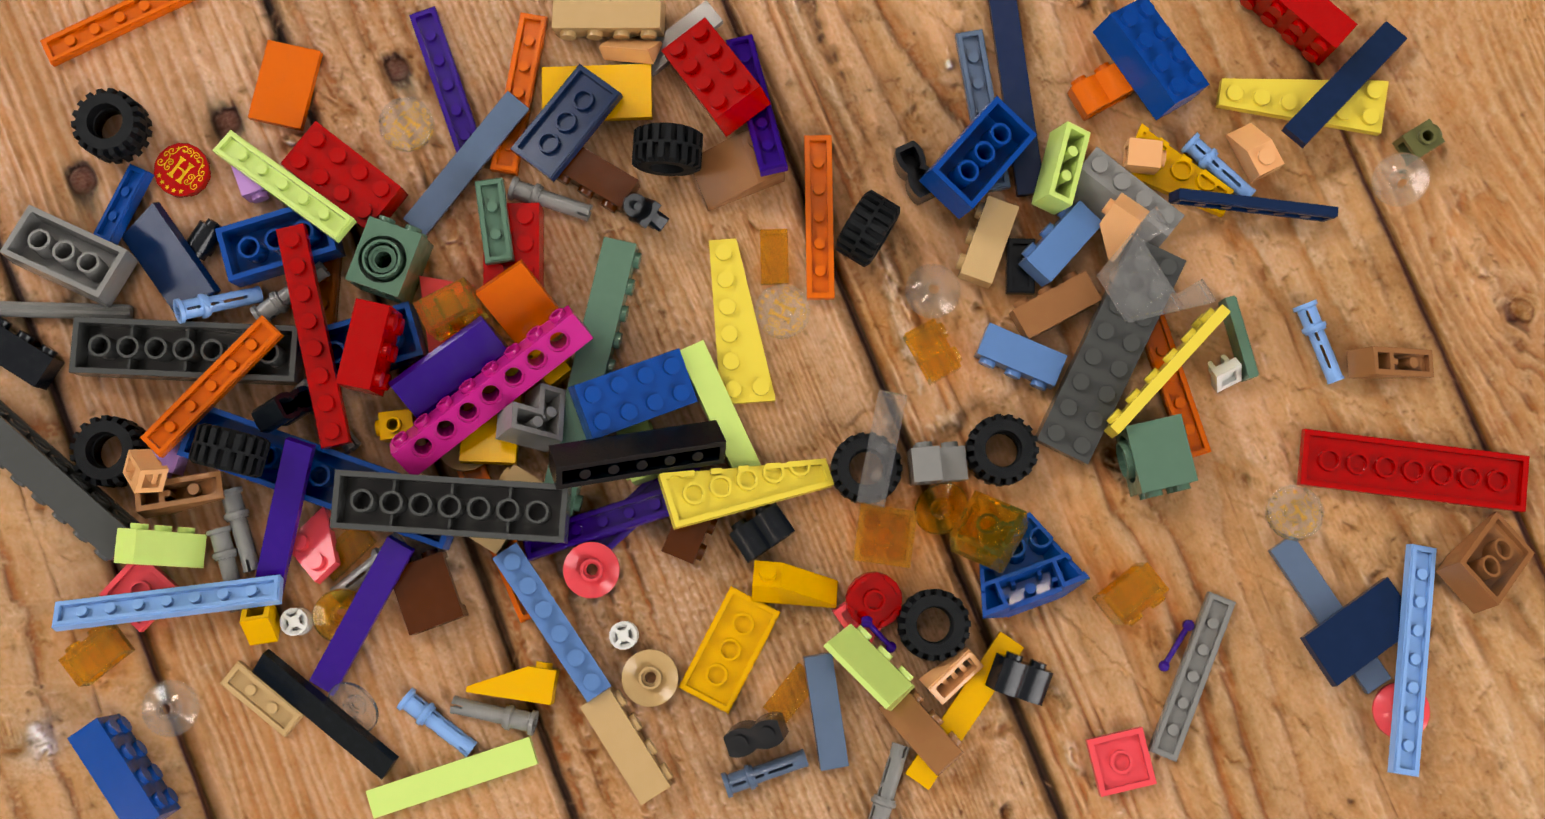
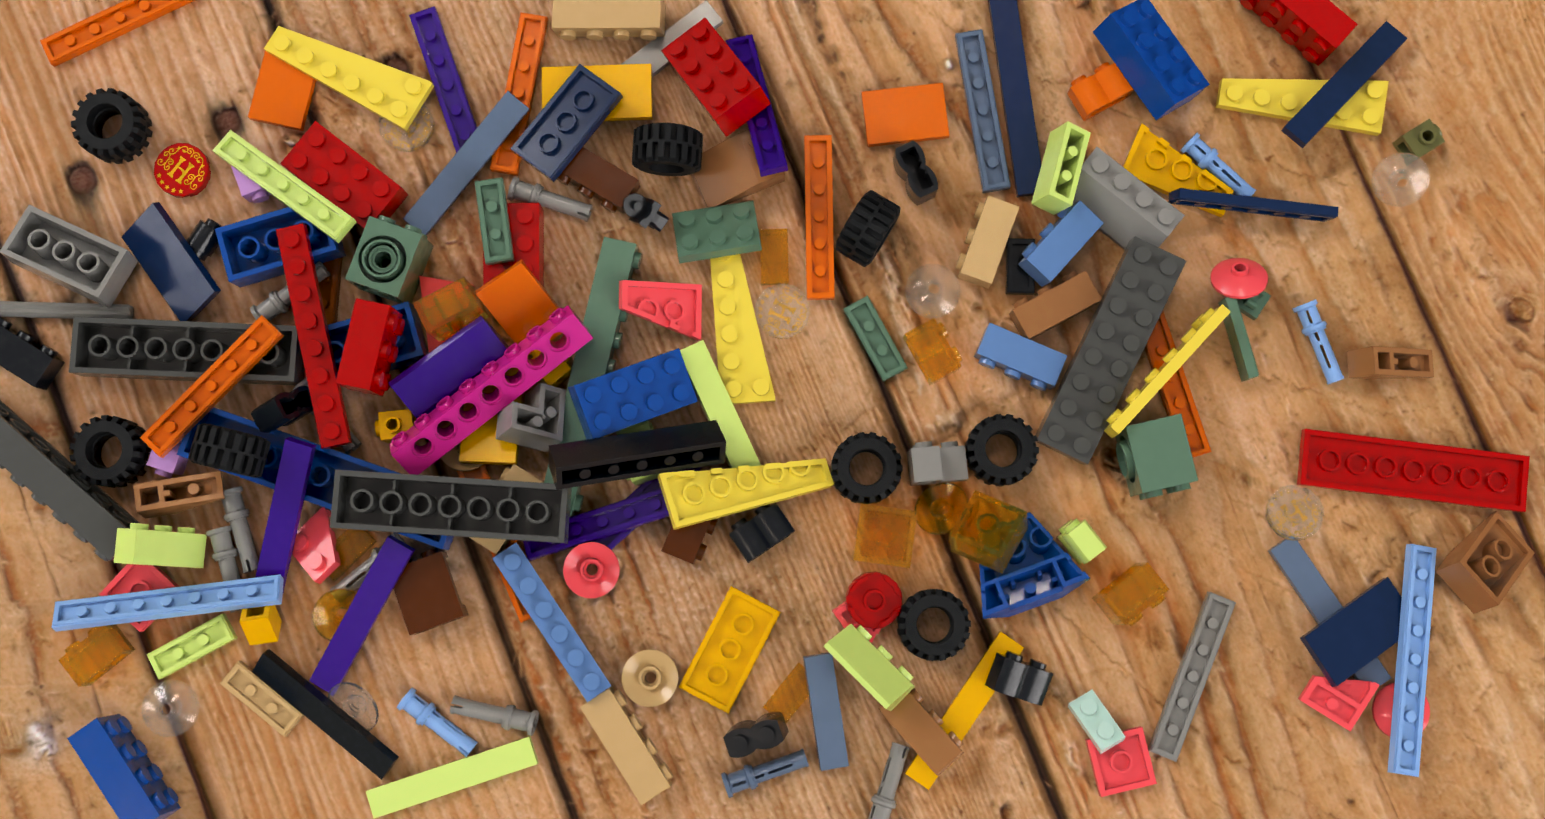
(123, 204): blue tile -> none
(144, 471): light nougat brick -> none
(192, 646): none -> yellowish green tile
(205, 309): light blue pin -> none
(291, 618): white wheel -> none
(371, 84): none -> light yellow wing
(527, 684): yellow slope -> none
(621, 639): white wheel -> none
(630, 50): light nougat slope -> none
(665, 304): none -> coral wing
(716, 232): none -> sand green plate
(792, 585): yellow slope -> none
(866, 621): dark purple hinge -> none
(875, 338): none -> sand green tile
(881, 448): clear tile -> none
(905, 114): none -> orange tile
(936, 680): light nougat slope -> none
(978, 157): blue brick -> none
(1081, 541): none -> yellowish green brick
(1096, 721): none -> light aqua plate
(1120, 221): light nougat slope -> none
(1138, 282): clear wing -> none
(1143, 156): light nougat brick -> none
(1187, 625): dark purple hinge -> none
(1226, 373): white tile -> none
(1239, 278): none -> coral dish
(1253, 306): none -> sand green tile
(1254, 152): light nougat slope -> none
(1339, 703): none -> coral wing

